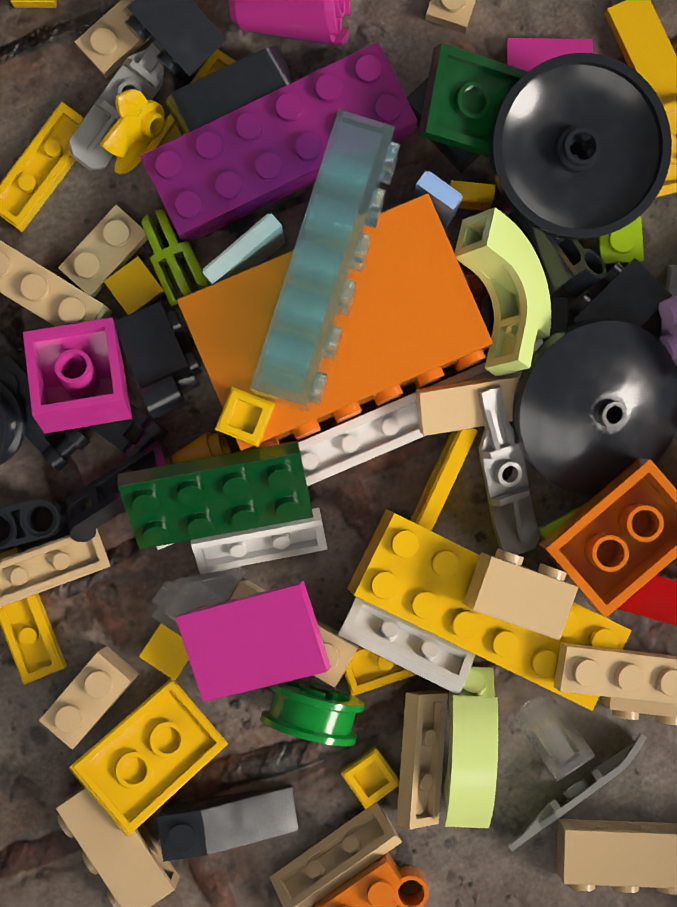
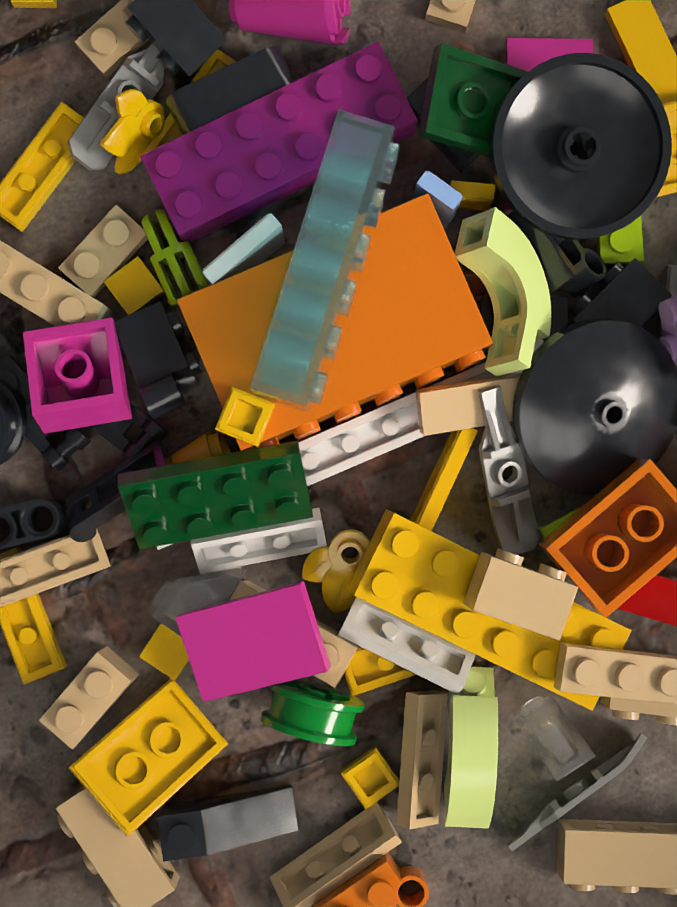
(334, 569): none -> yellow plate

